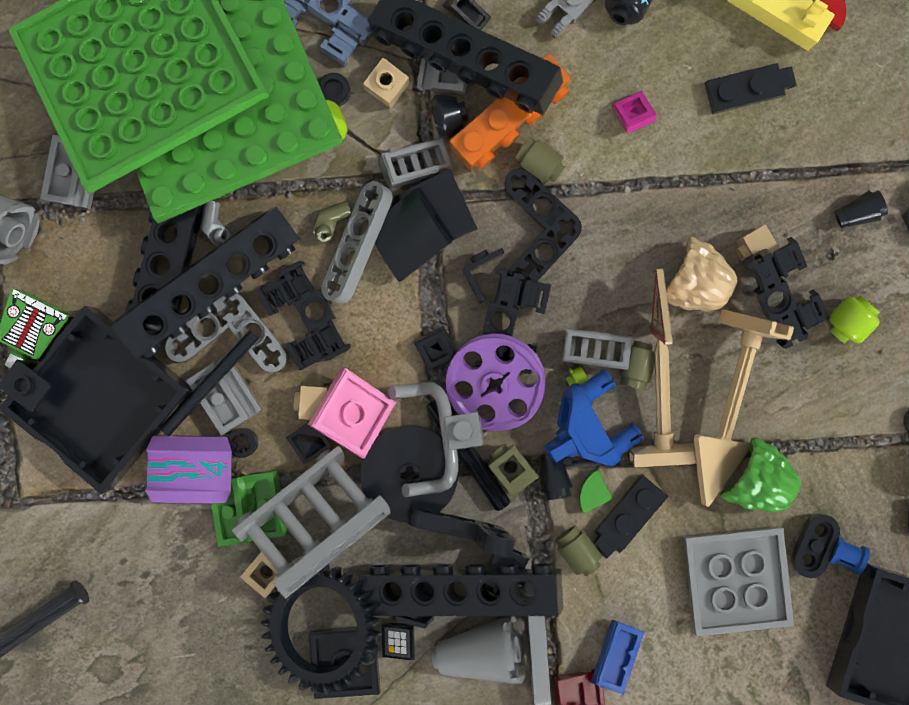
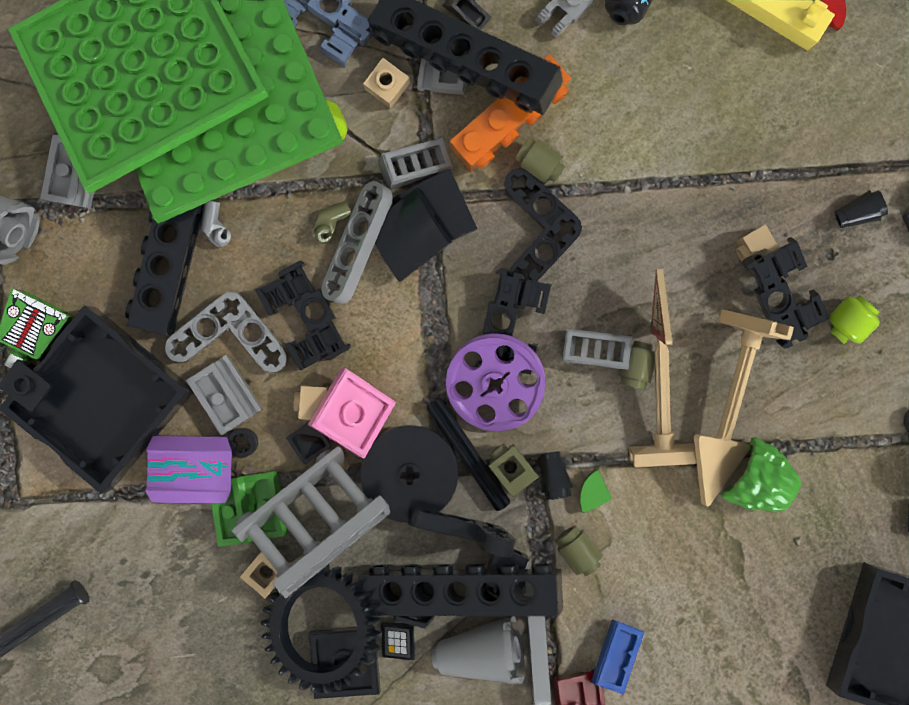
(209, 383): black bar -> none
(280, 241): black brick -> none
(335, 88): black tile -> none
(435, 348): black tile -> none
(448, 115): black cone -> none
(456, 432): light grey piece -> none
(477, 261): black bracket -> none
(577, 376): lime plate -> none
(581, 430): blue connector -> none
(628, 516): black hinge -> none
(634, 112): dark pink tile -> none
(703, 279): tan hair -> none
(738, 581): light grey plate -> none
(749, 87): black hinge -> none
(818, 546): black plate -> none
(850, 556): blue bush -> none

